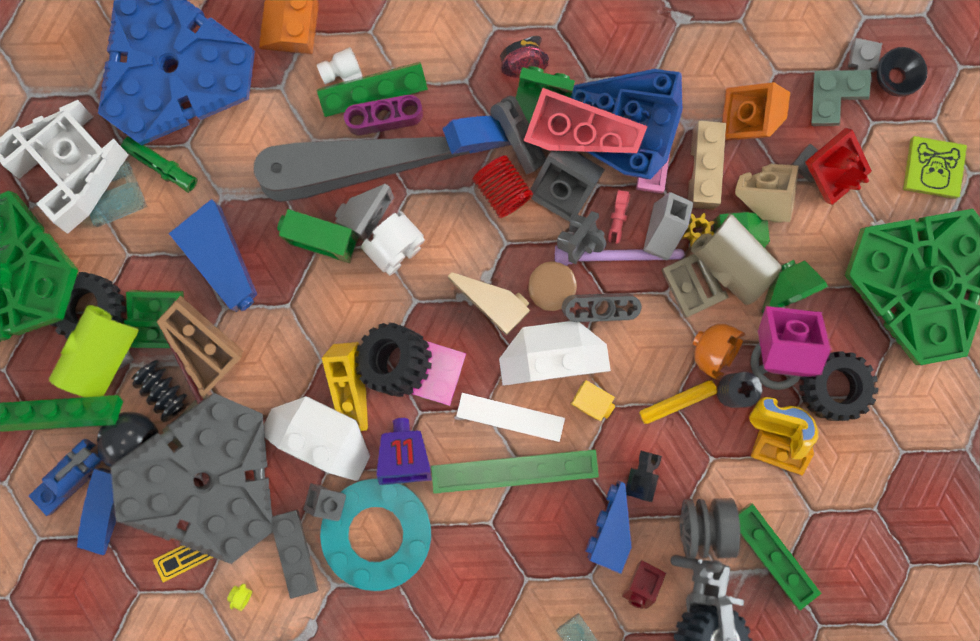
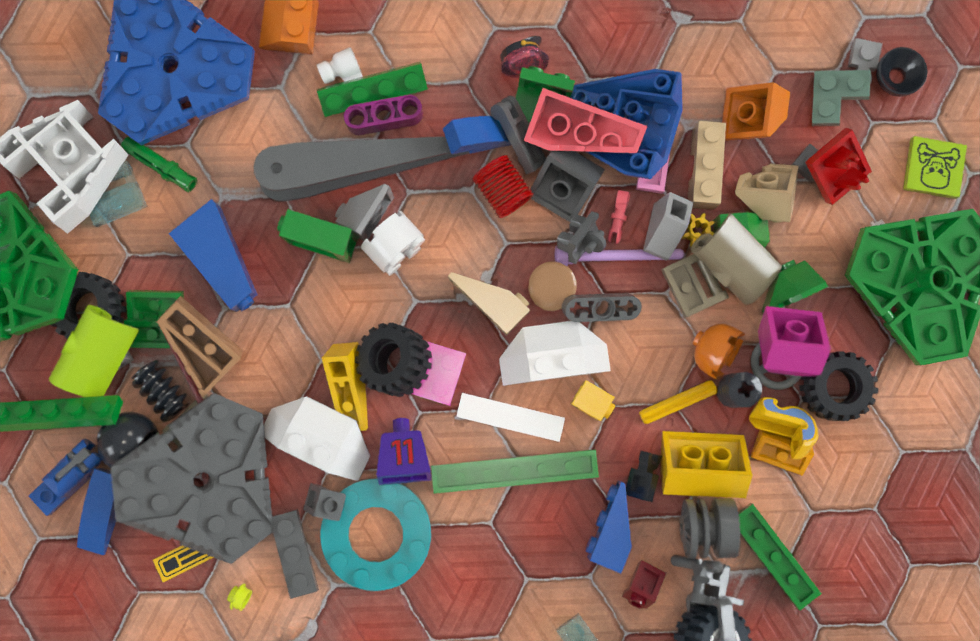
(705, 465): none -> yellow slope

